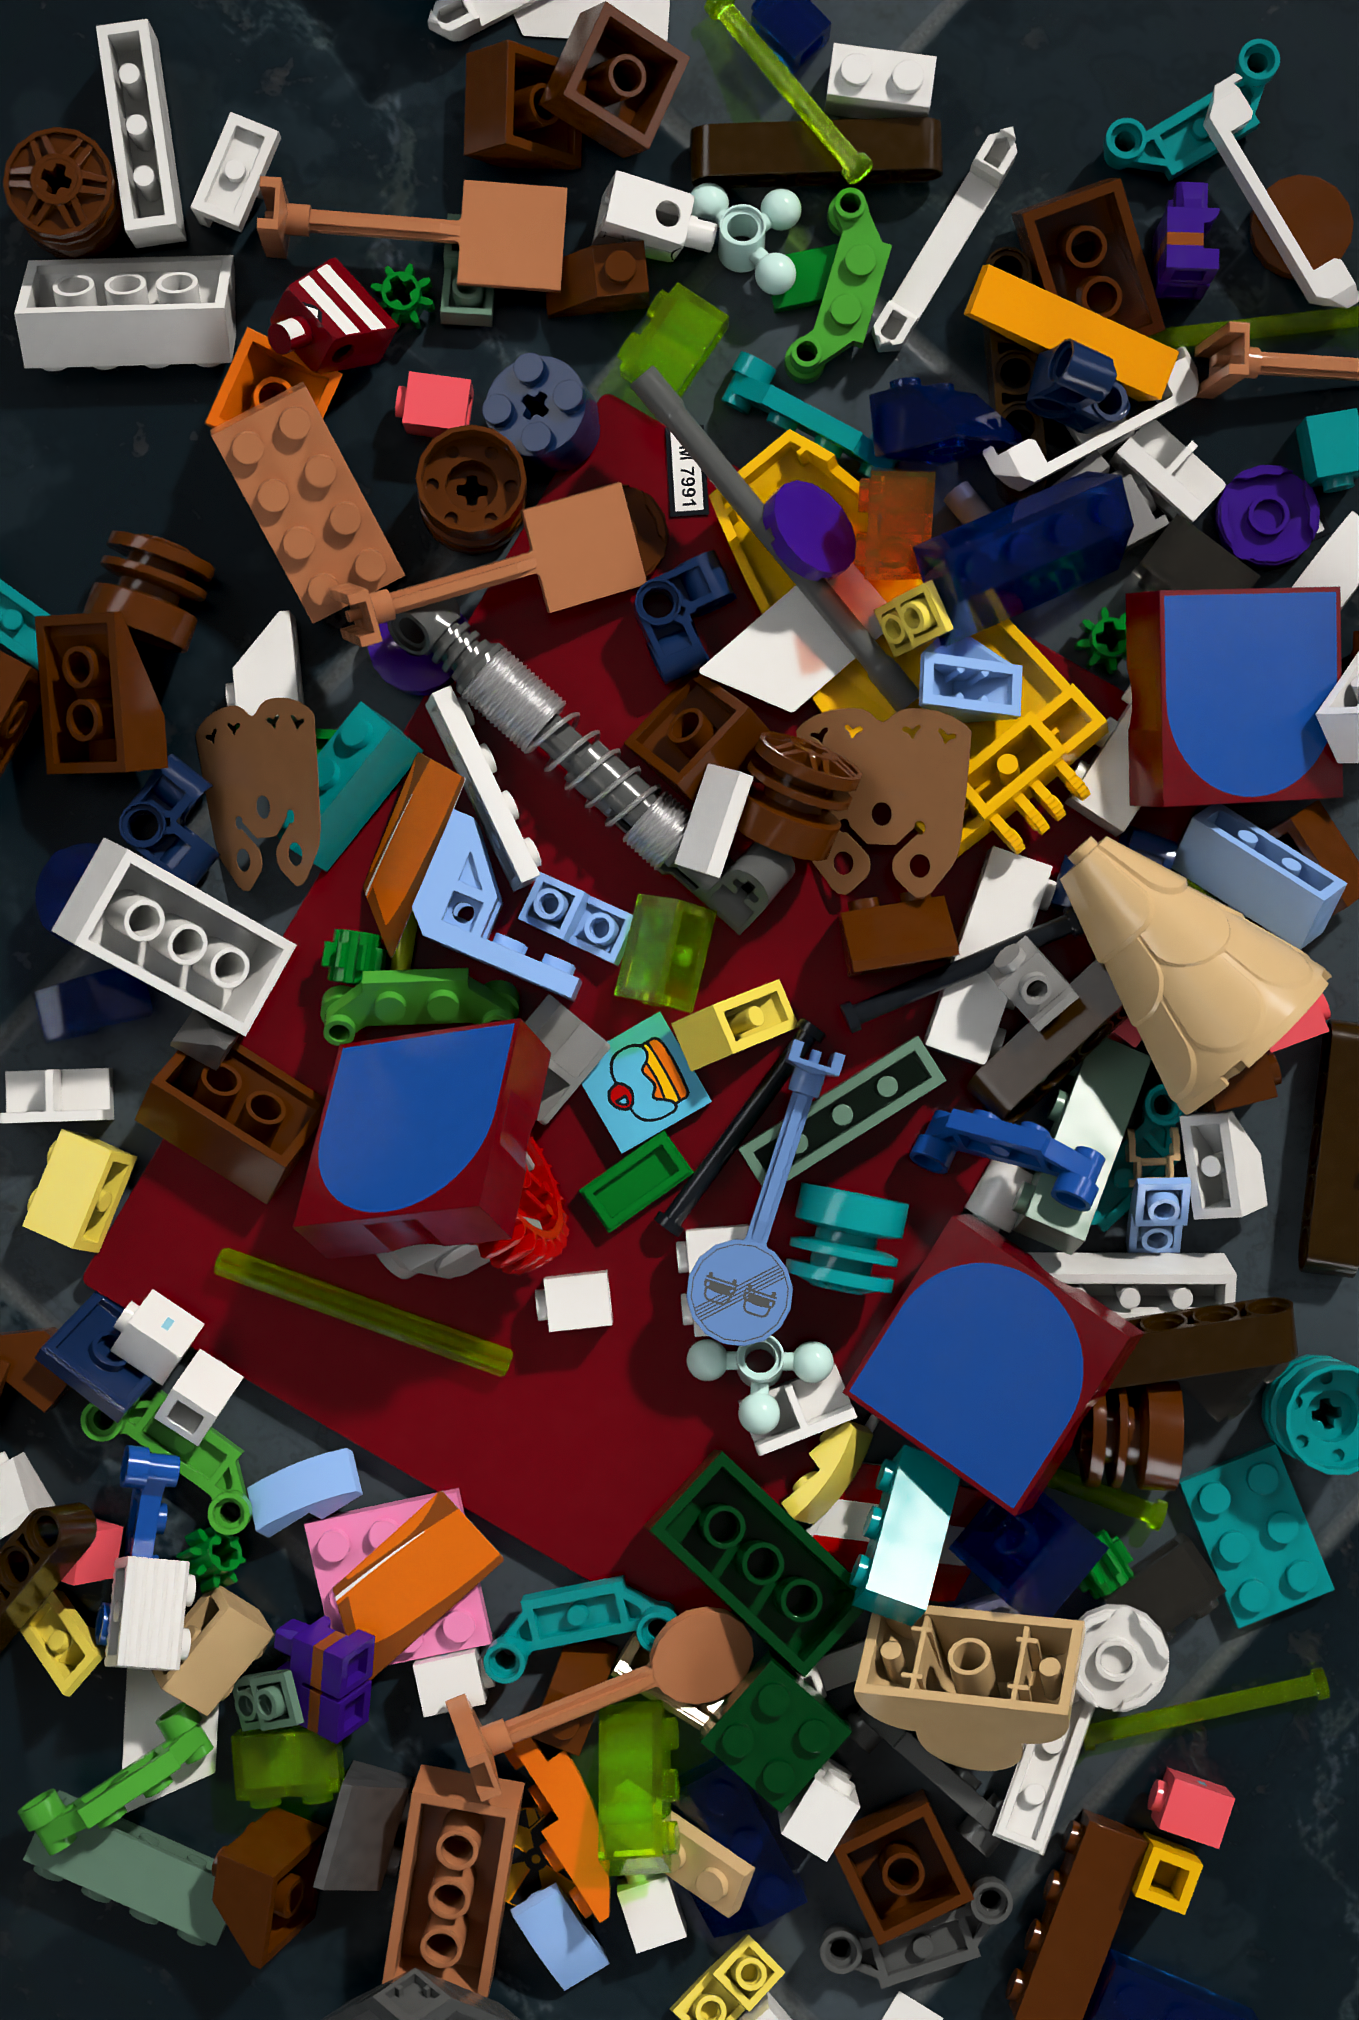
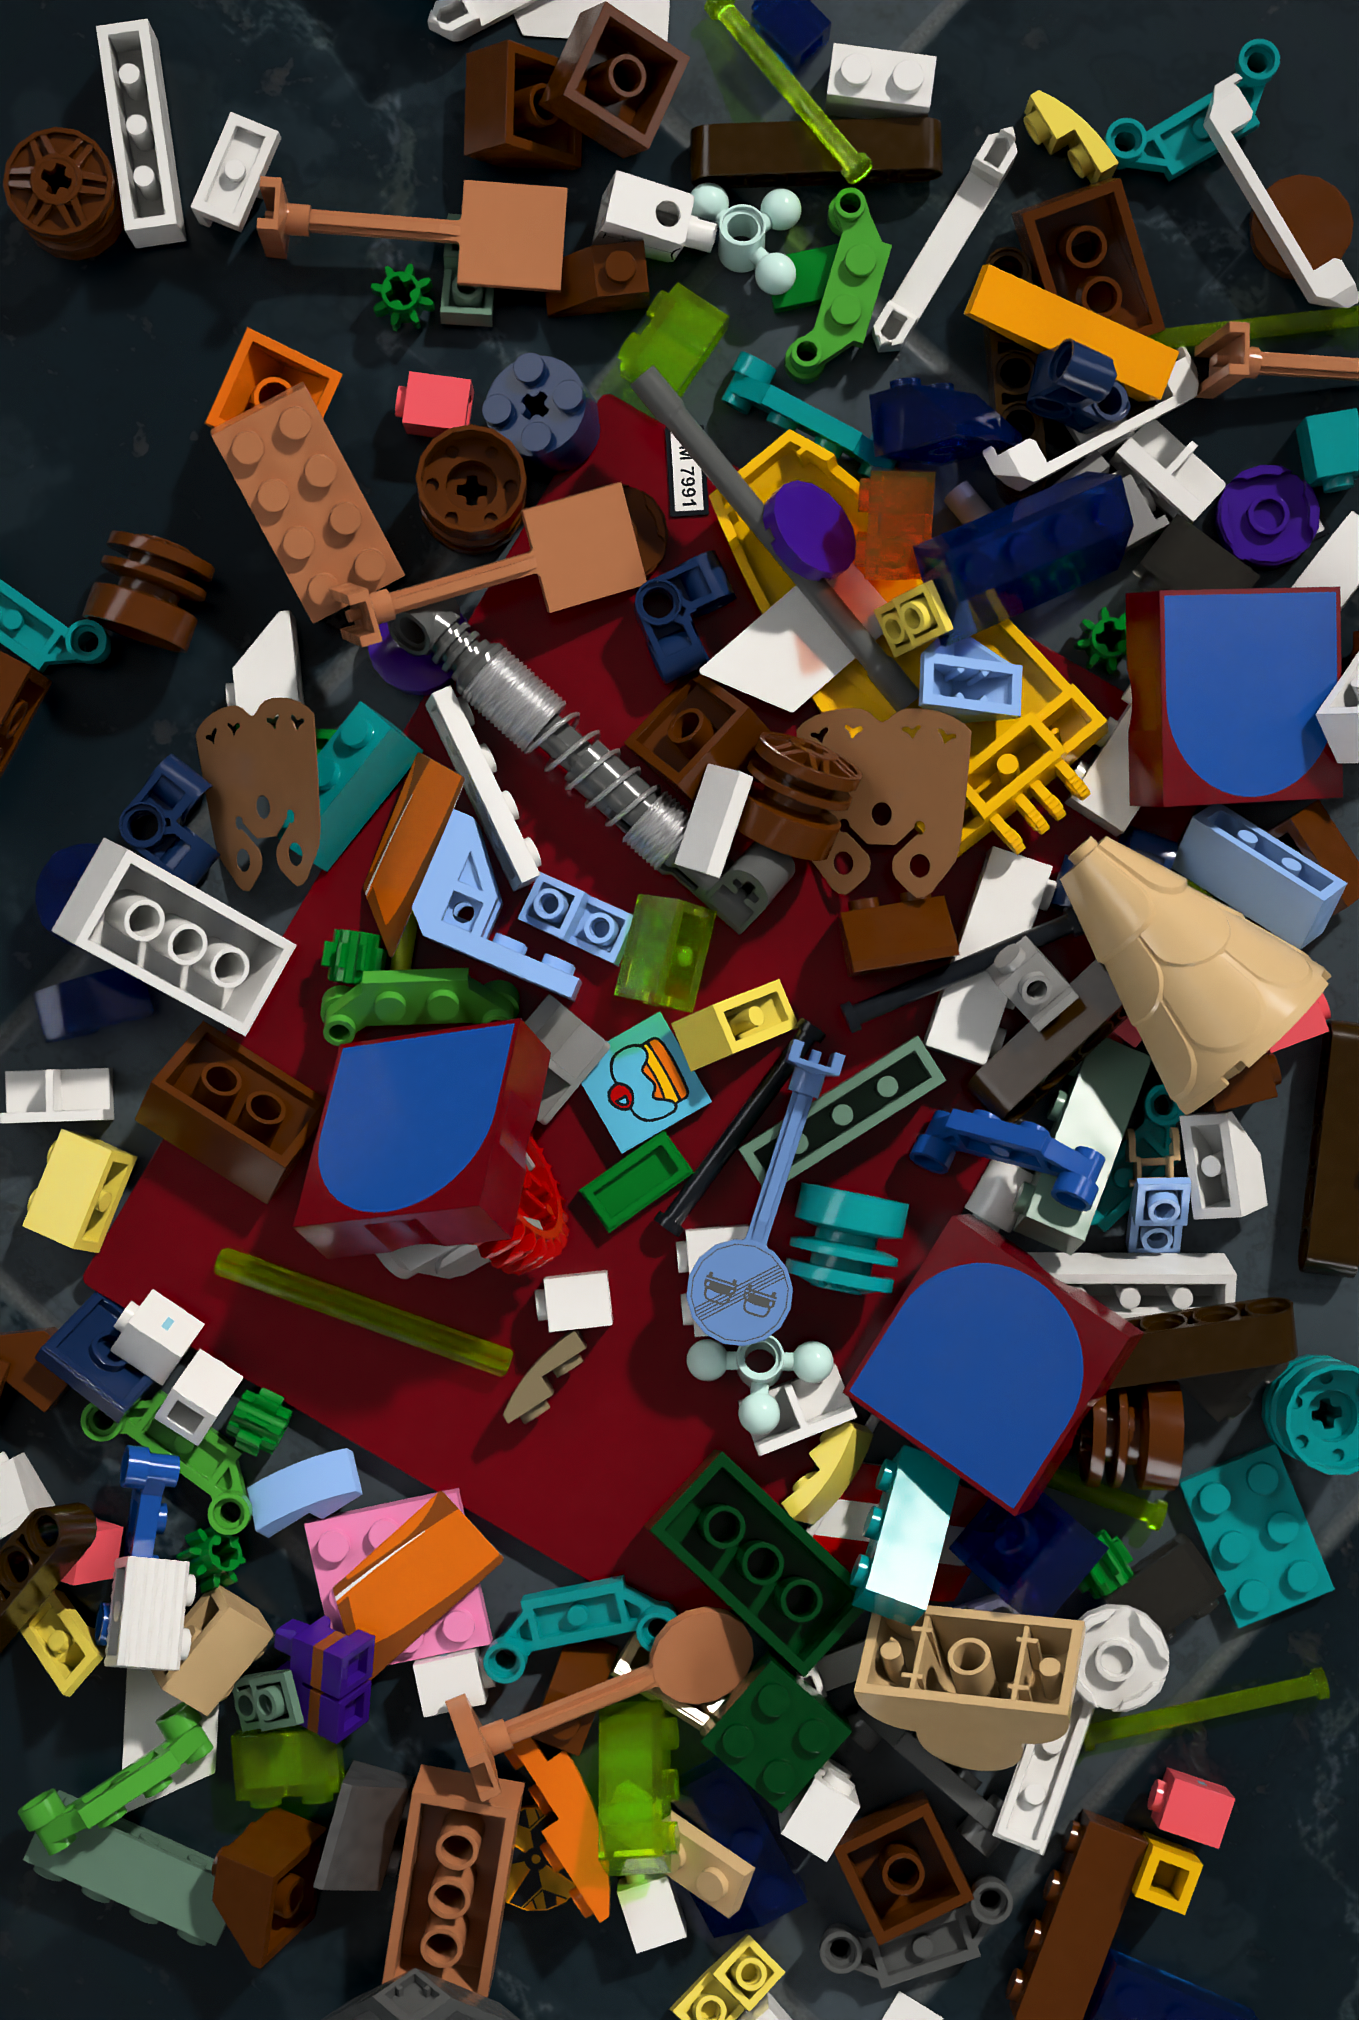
(96, 697): reddish brown slope -> none
(127, 312): white slope -> none
(205, 1039): flat silver slope -> none
(259, 1421): none -> green gear
(330, 321): dark red torso -> none
(534, 1388): none -> dark tan slope
(559, 1936): light blue slope -> none
(1060, 126): none -> light yellow slope
(1179, 259): dark purple hips -> none

